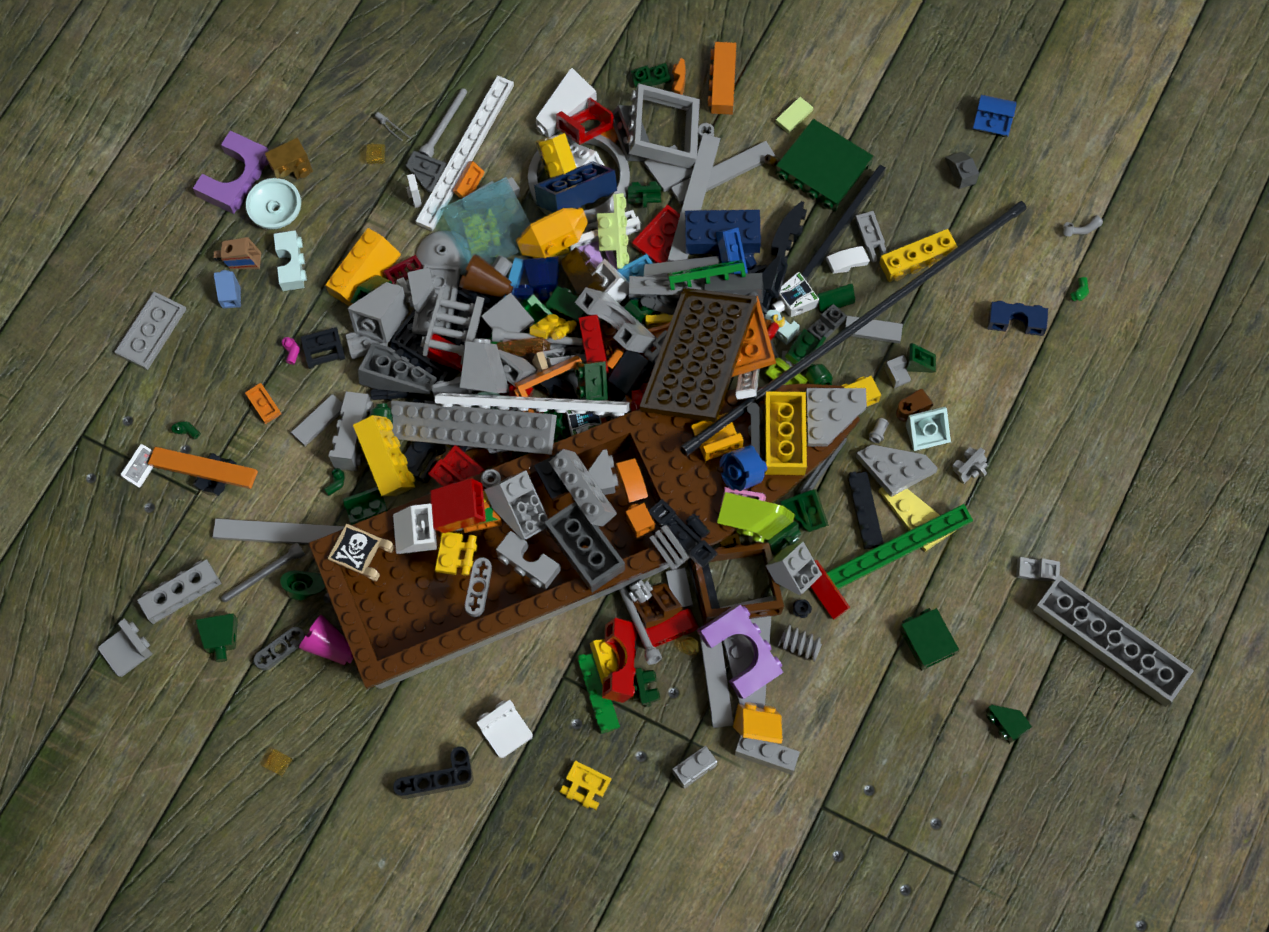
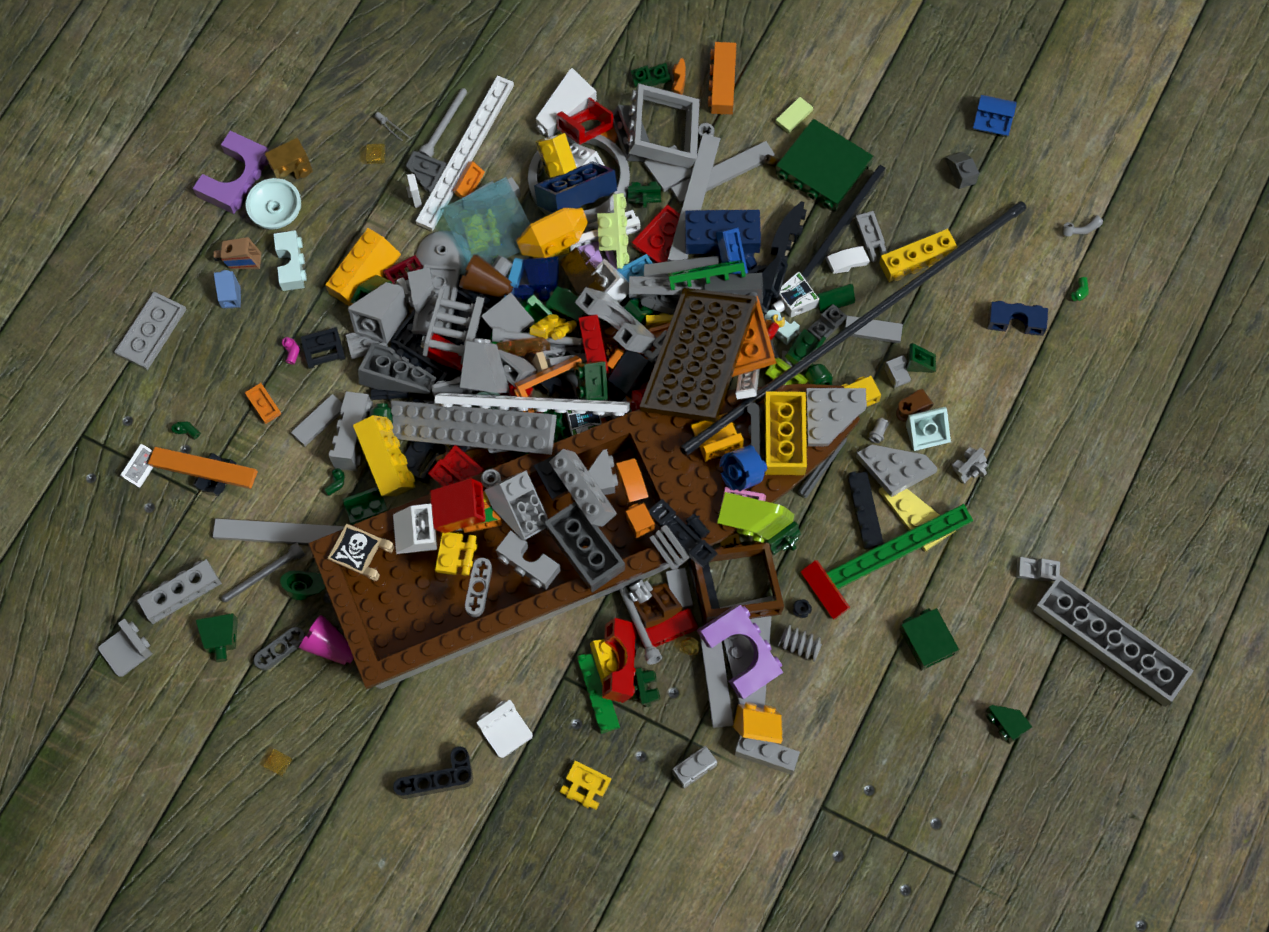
(794, 568): light grey slope -> none
(807, 510): dark green wing -> none

